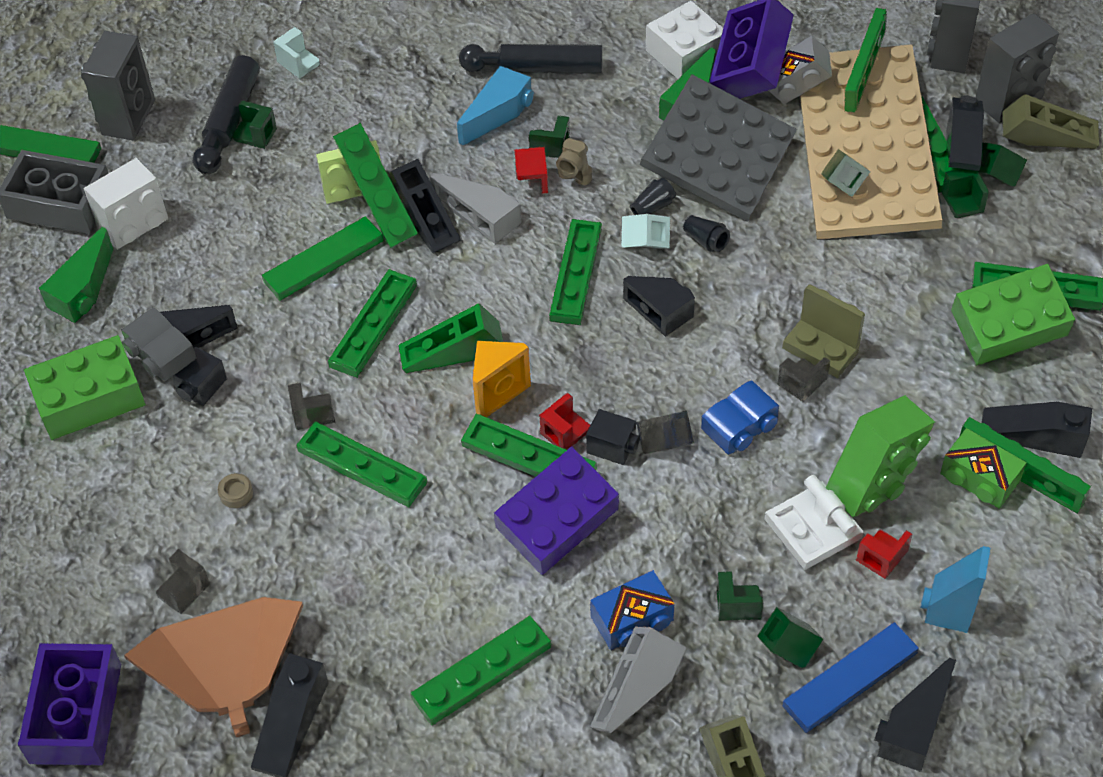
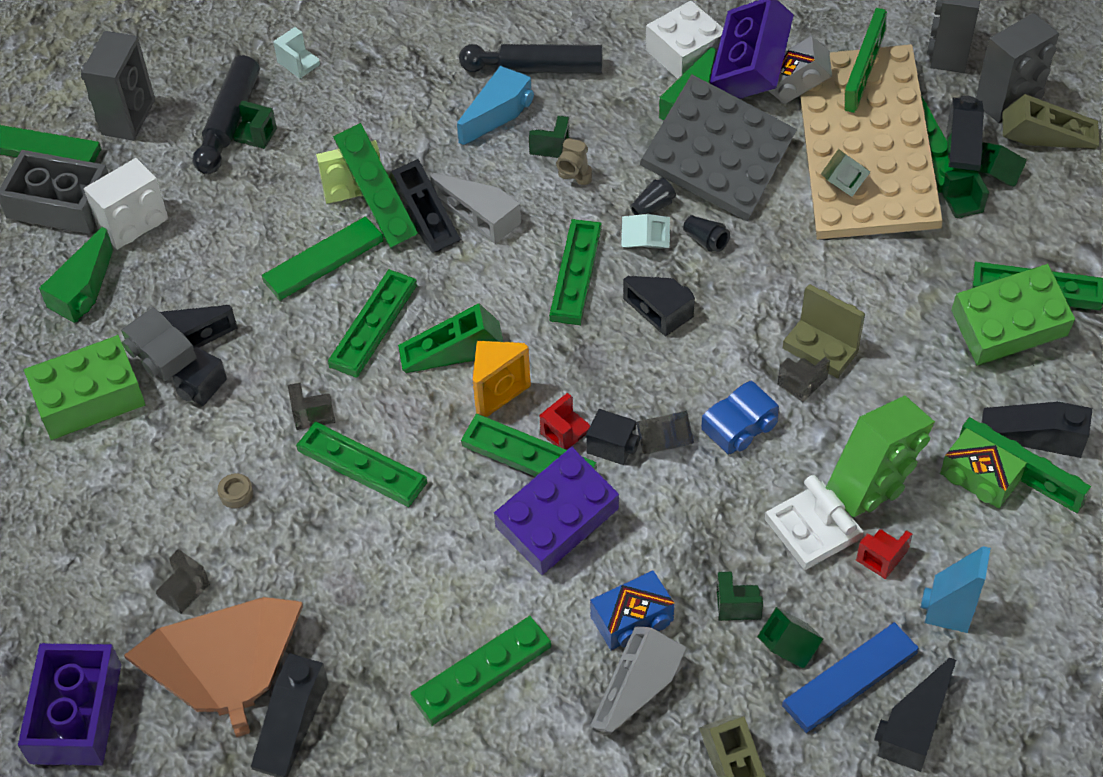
(531, 164): red panel -> none

